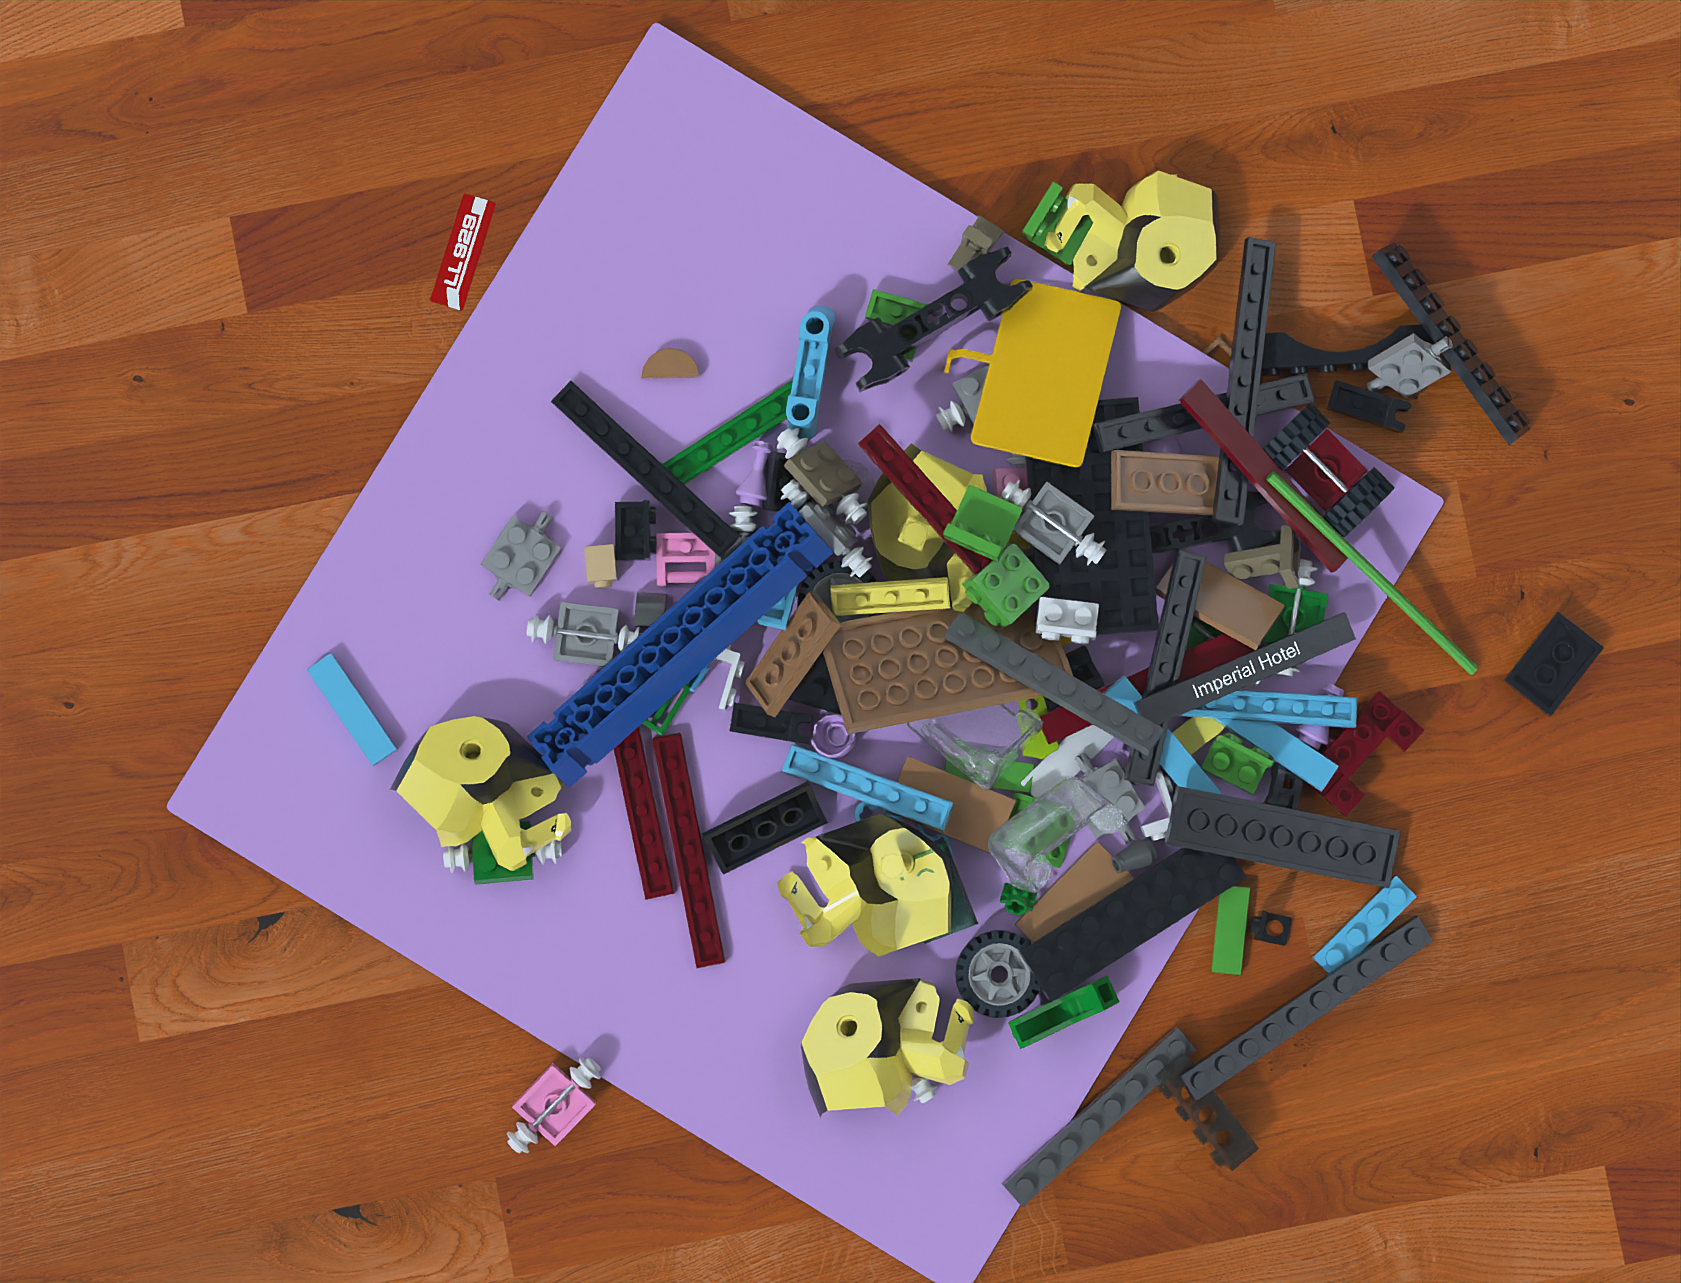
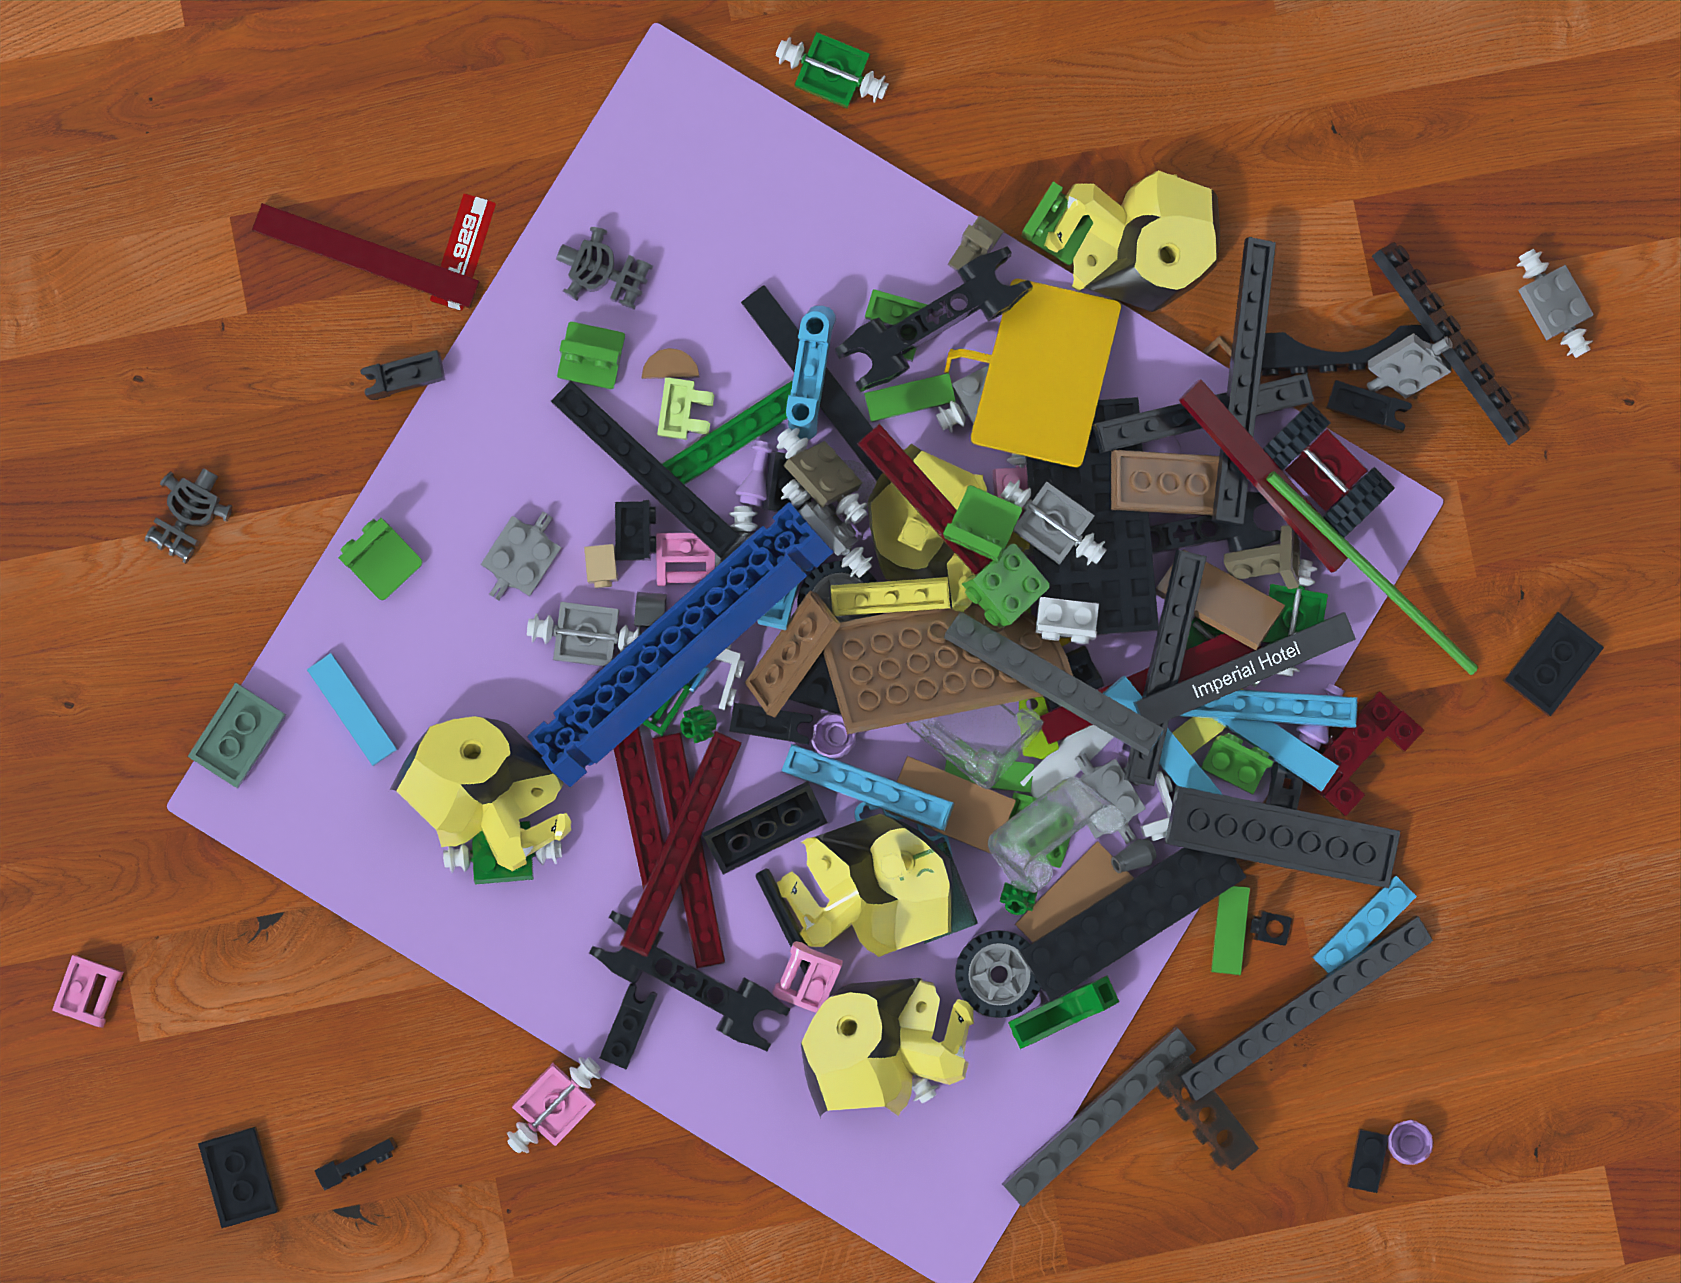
(78, 987): none -> bright pink plate
(201, 488): none -> dark grey piece
(236, 735): none -> sand green plate
(238, 1177): none -> black tile
(334, 1173): none -> black plate
(365, 255): none -> dark red tile
(380, 558): none -> bright green bracket
(403, 374): none -> black plate
(577, 259): none -> dark grey piece
(590, 355): none -> bright green bracket
(627, 1028): none -> black plate
(677, 407): none -> yellowish green plate
(680, 844): none -> dark red tile
(698, 724): none -> green gear
(736, 1007): none -> black piece
(781, 911): none -> black axle
(817, 979): none -> bright pink plate
(832, 70): none -> green plate
(834, 400): none -> black tile
(909, 397): none -> bright green tile
(1367, 1160): none -> black plate
(1410, 1142): none -> lavender hair
(1555, 302): none -> light grey plate

